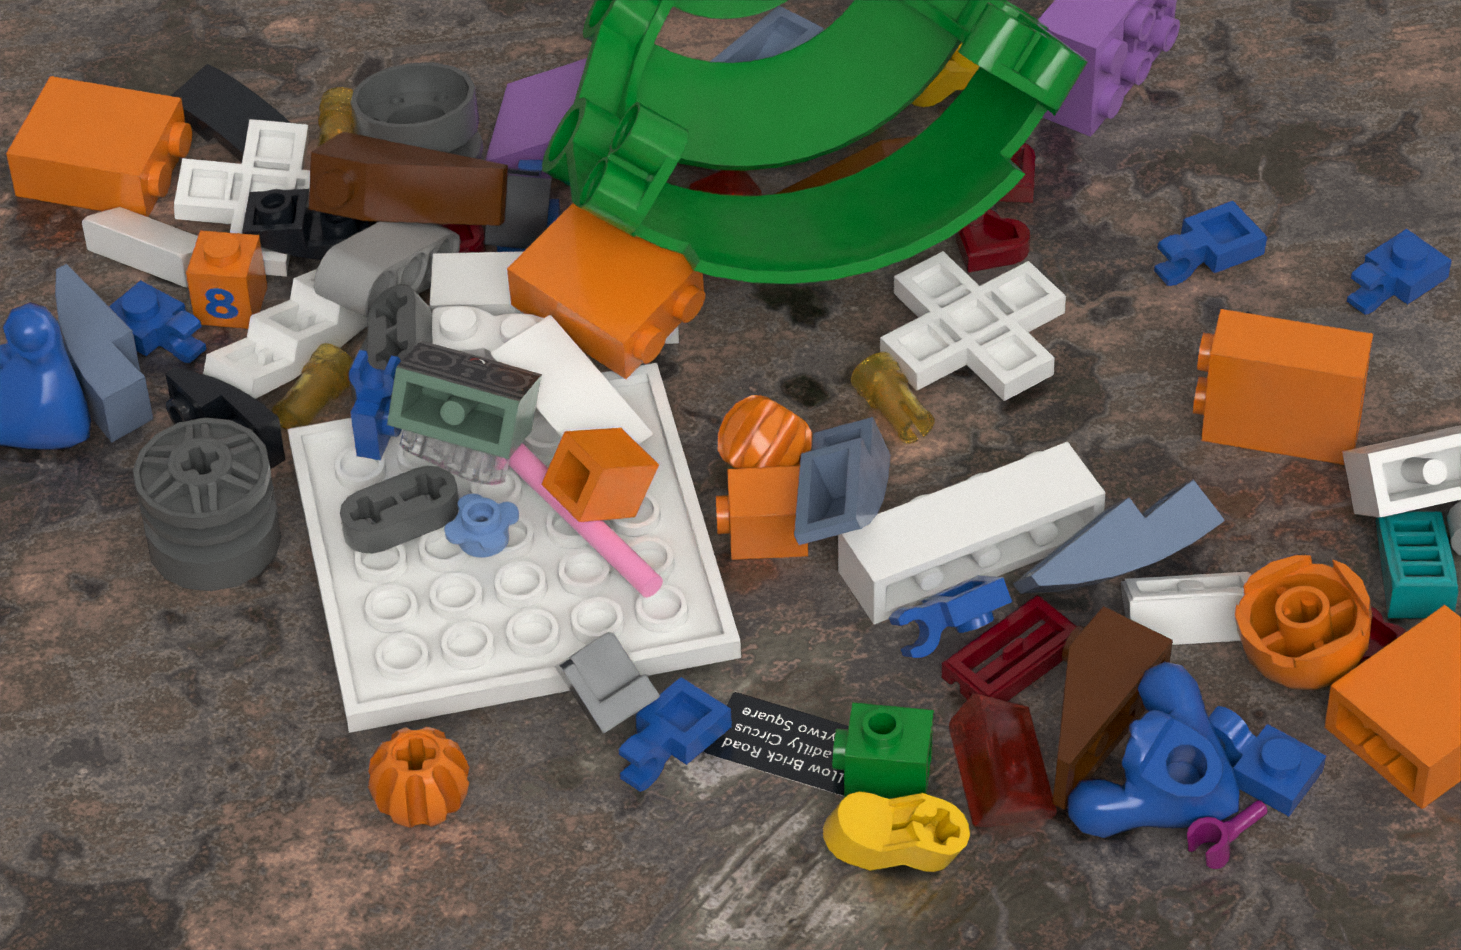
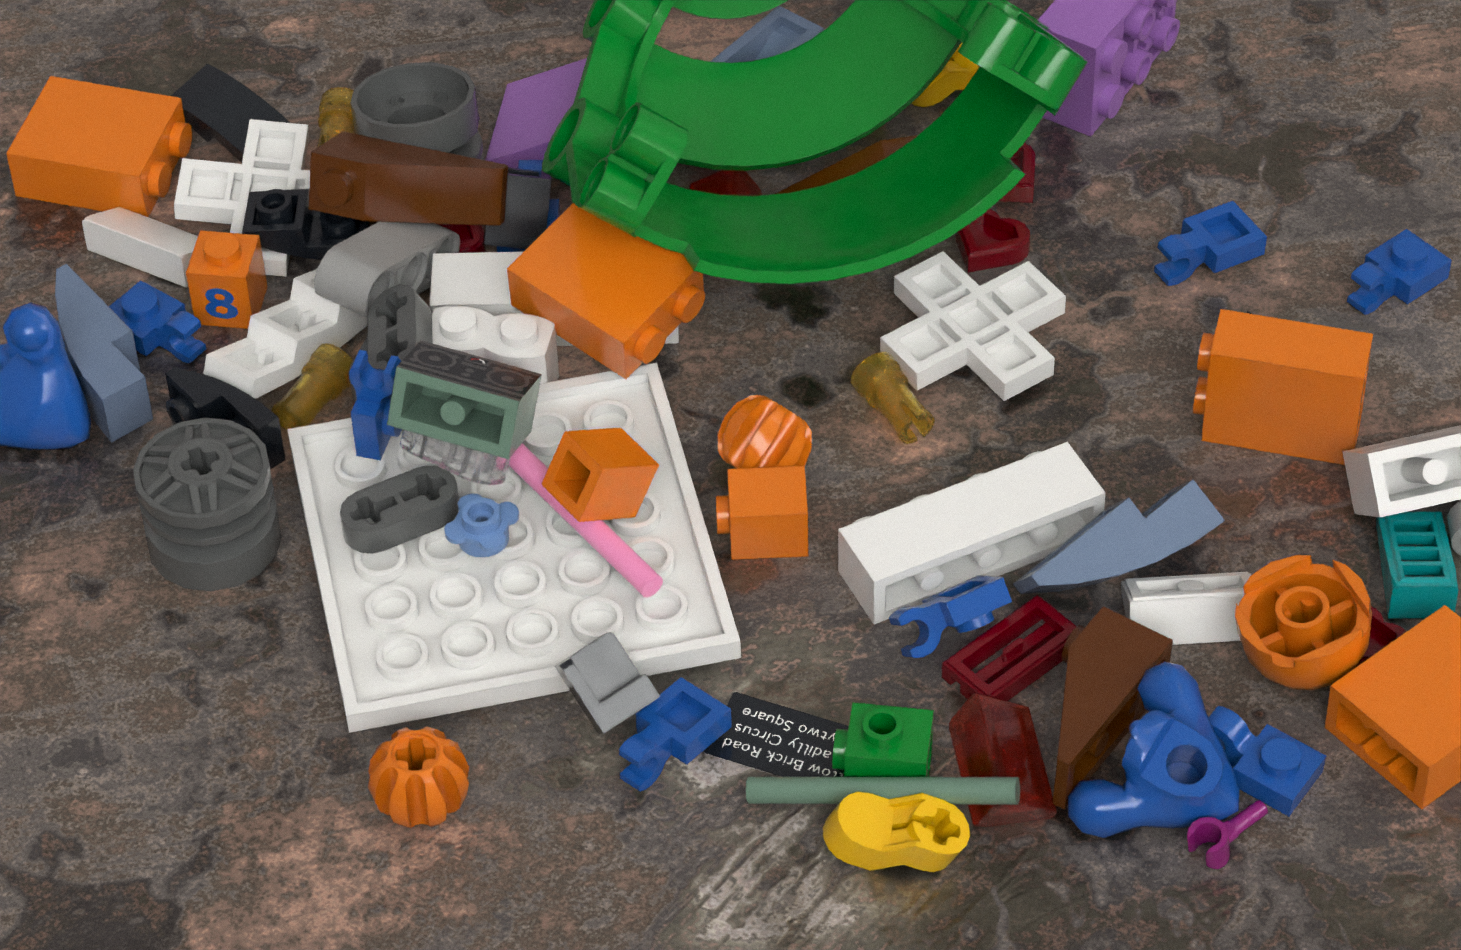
(571, 388): white sticker -> none
(834, 789): none -> sand green bar
(841, 481): sand blue slope -> none

